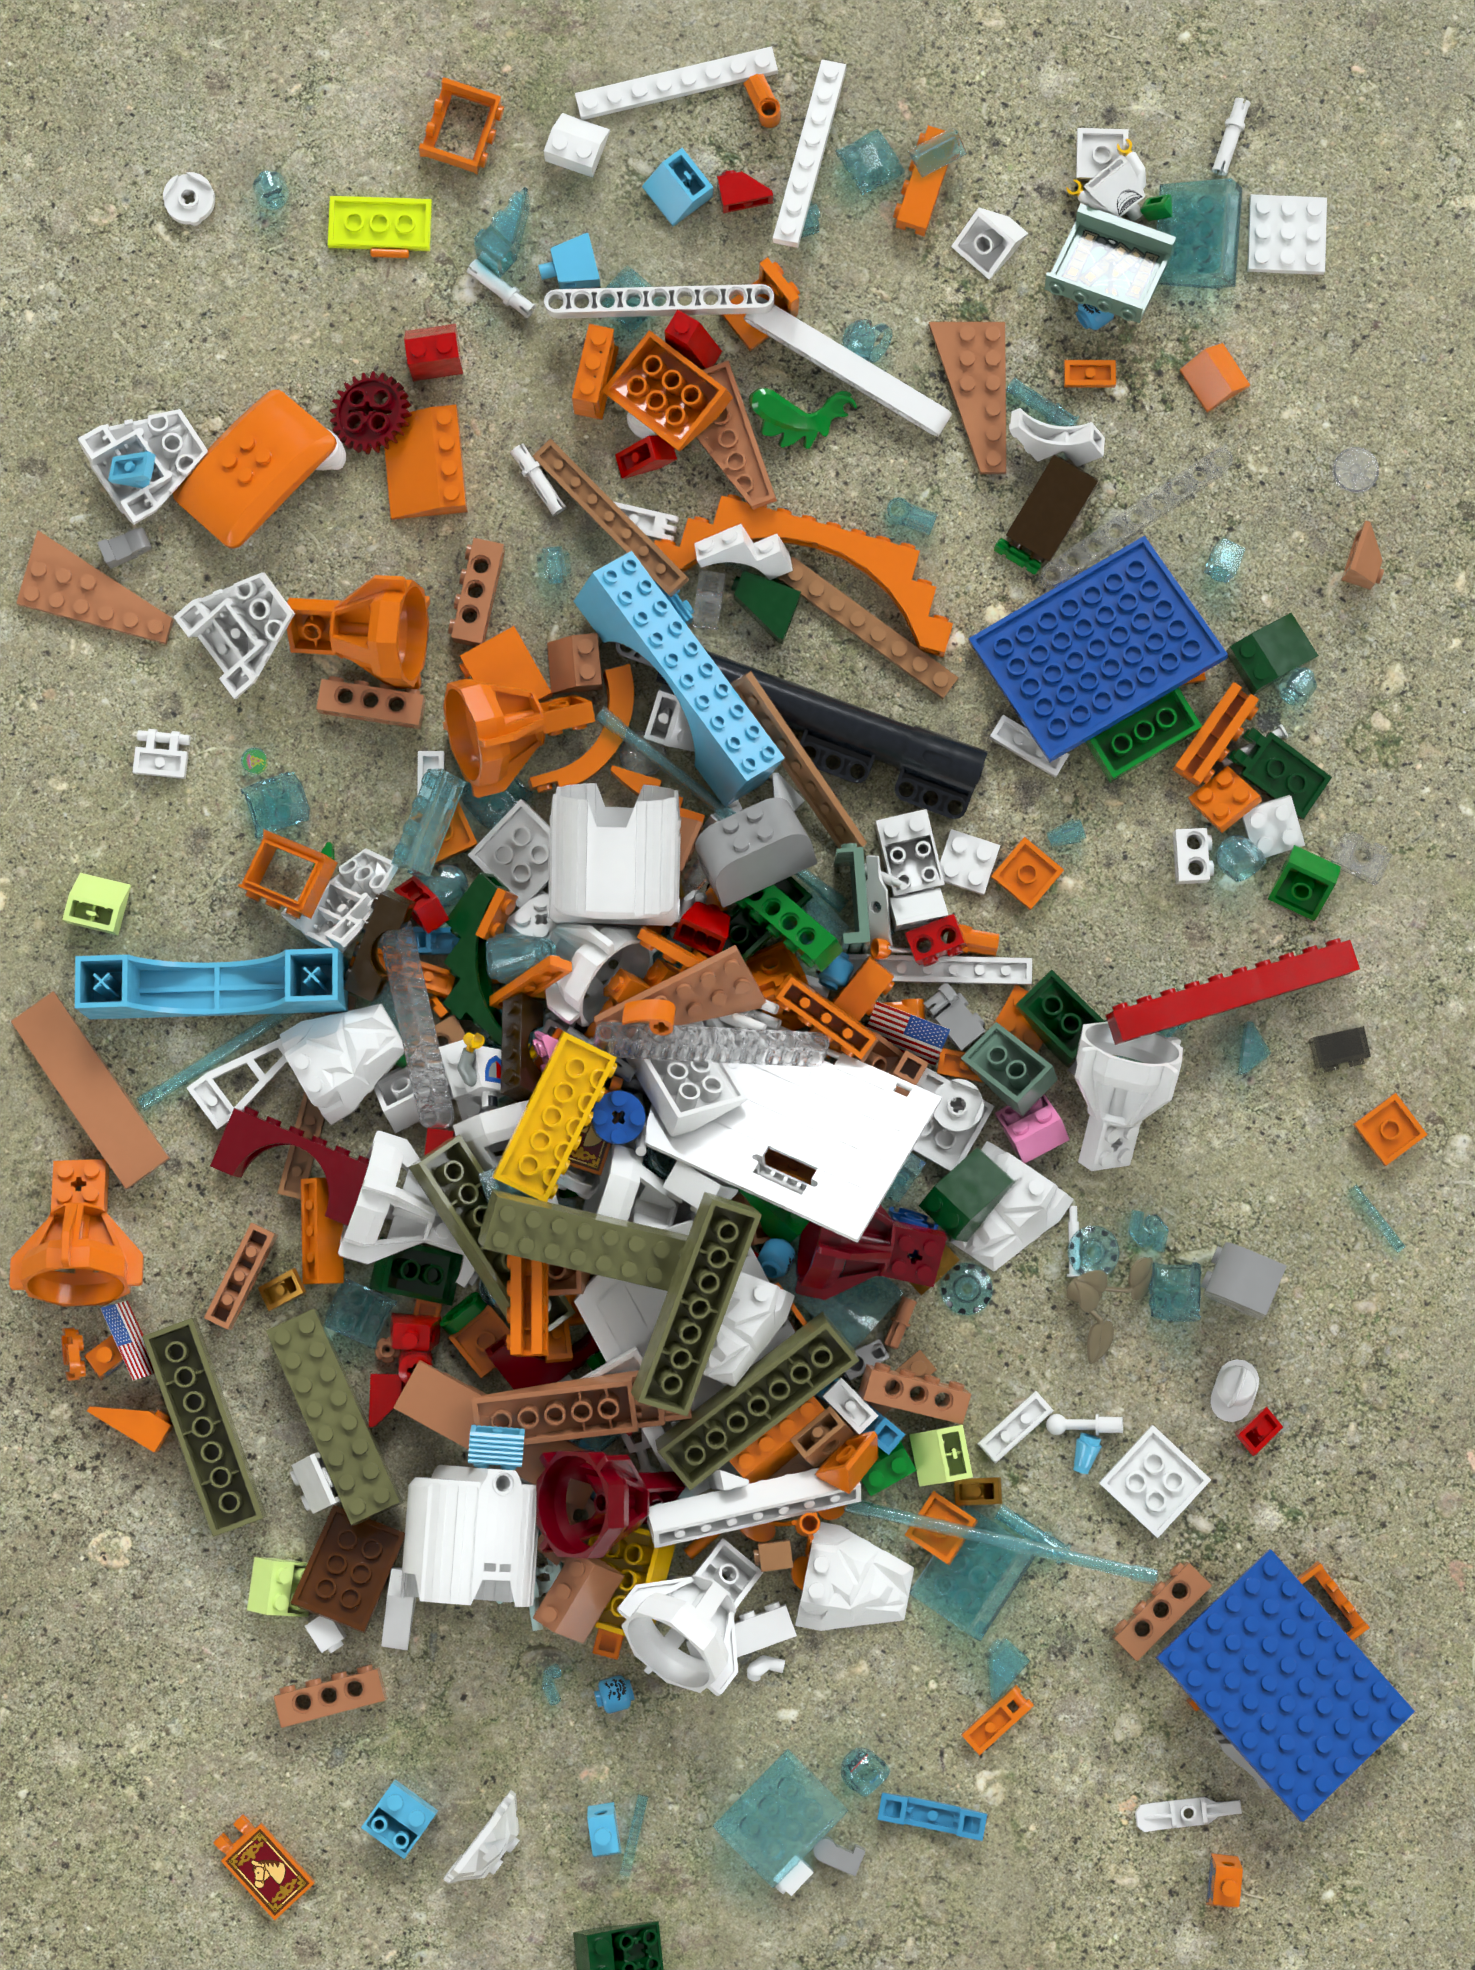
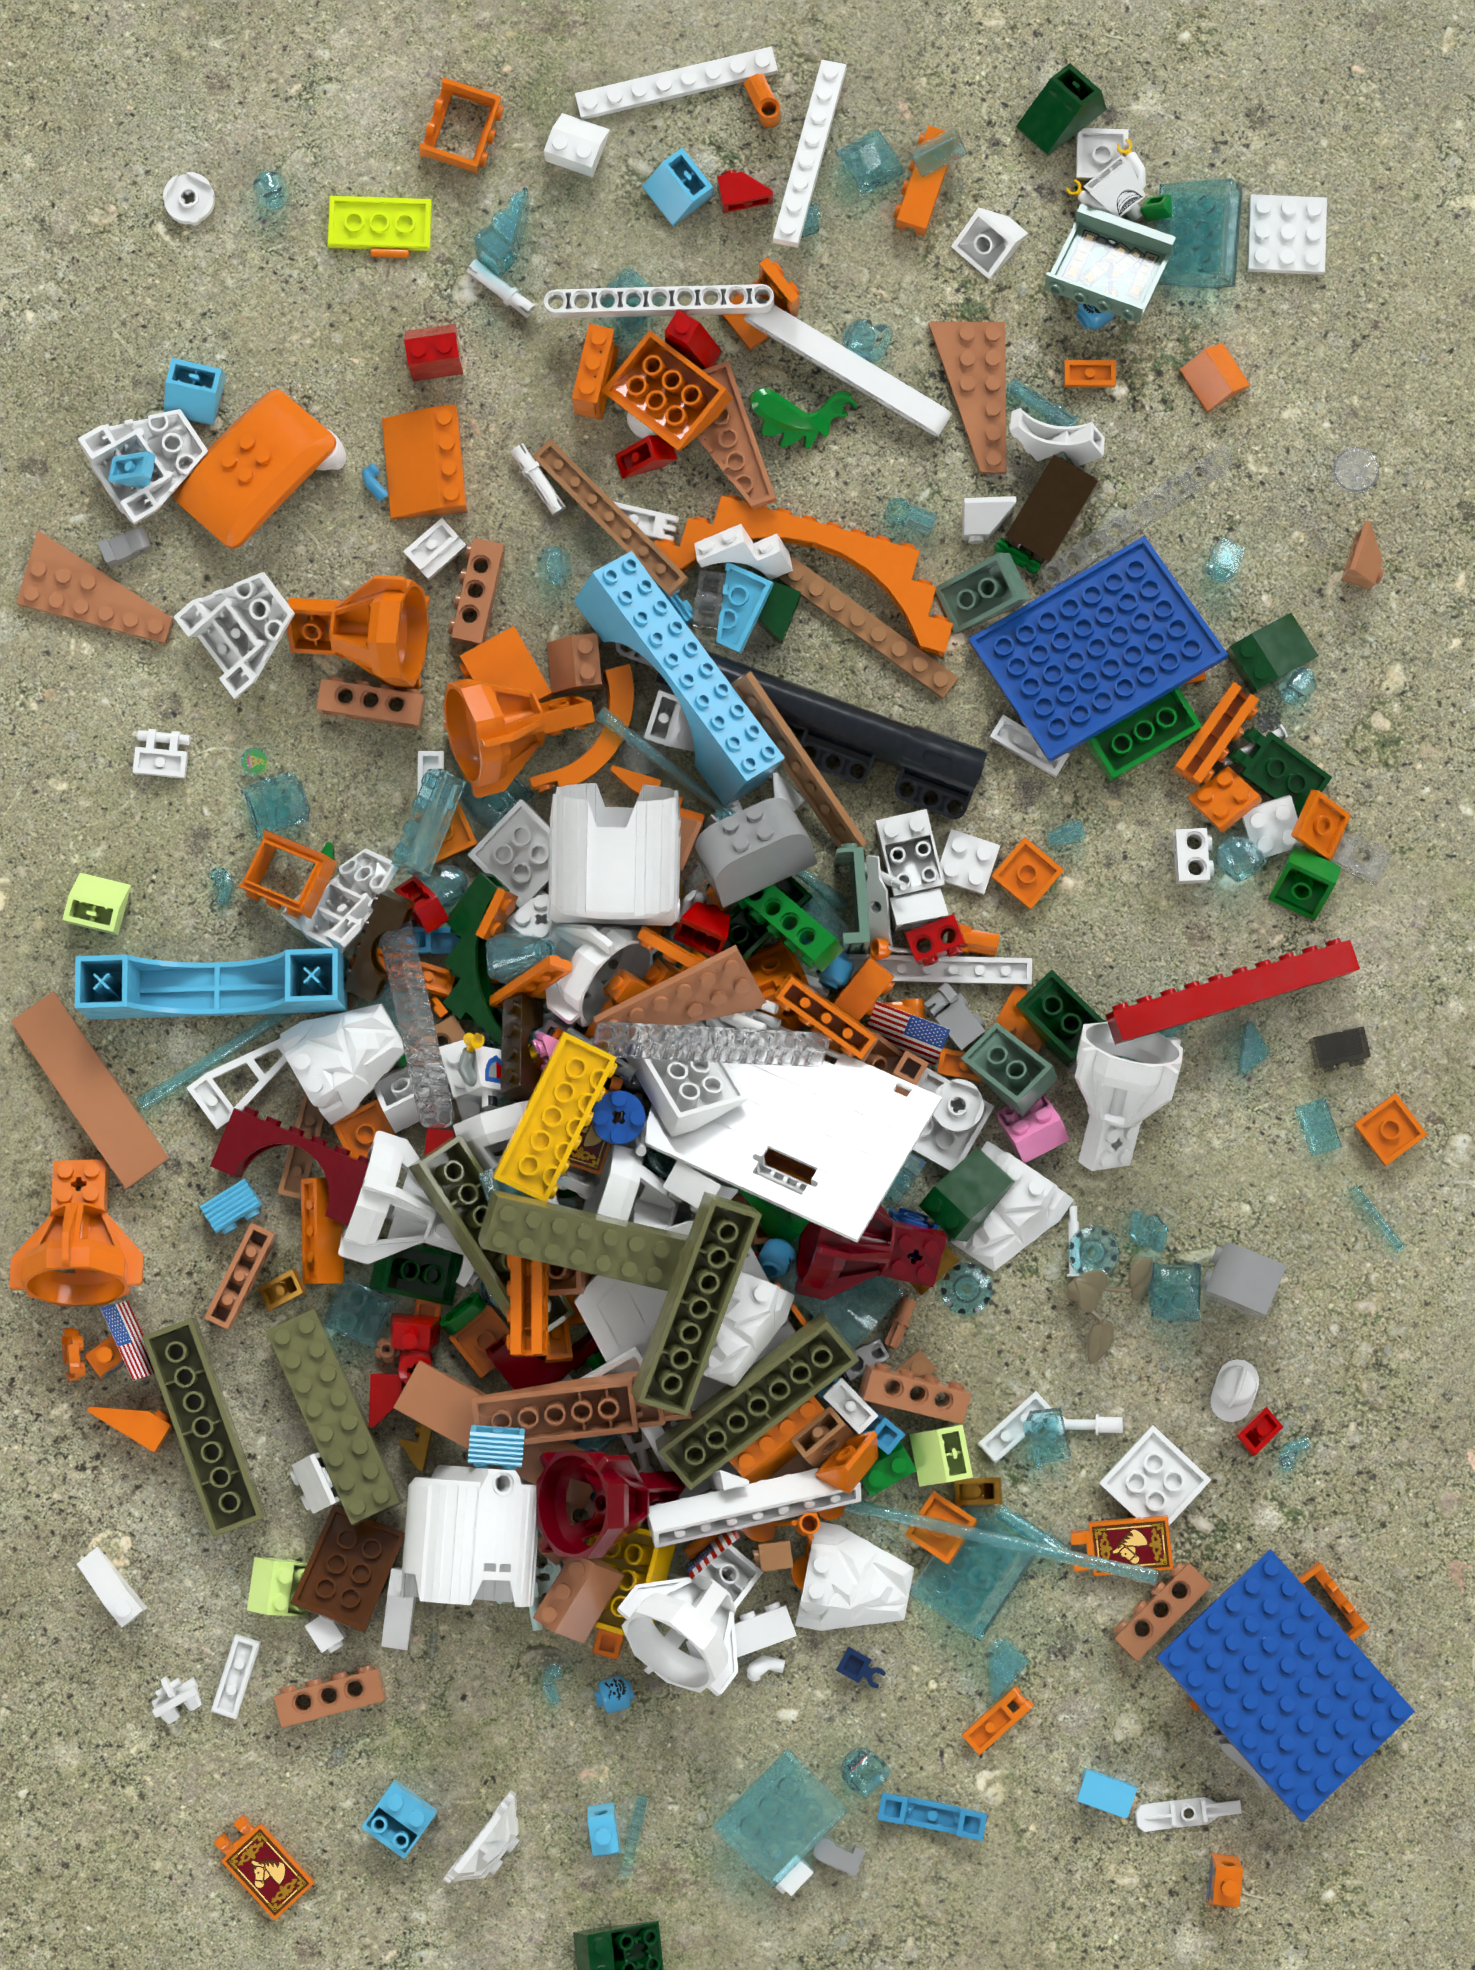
(111, 1587): none -> white slope
(172, 1695): none -> white hips
(194, 390): none -> medium azure slope
(224, 883): none -> clear light blue arm
(231, 1207): none -> medium azure brick
(236, 1676): none -> white tile
(359, 1128): none -> orange plate
(372, 484): none -> dark azure arm
(374, 391): dark red gear -> none
(419, 1449): none -> pearl gold slope
(435, 549): none -> white plate
(572, 264): medium azure torso -> none
(657, 1011): orange panel -> none
(710, 1553): none -> sticker
(741, 605): none -> medium azure wing
(856, 1665): none -> dark blue plate
(982, 592): none -> sand green slope
(984, 516): none -> white slope
(1047, 1436): none -> clear light blue bracket
(1062, 109): none -> dark green slope
(1086, 1452): medium azure cone -> none
(1106, 1793): none -> medium azure panel
(1129, 1541): none -> tile
(1234, 126): white pin -> none
(1290, 1450): none -> clear light blue arm
(1318, 1127): none -> clear light blue slope
(1320, 825): none -> orange plate

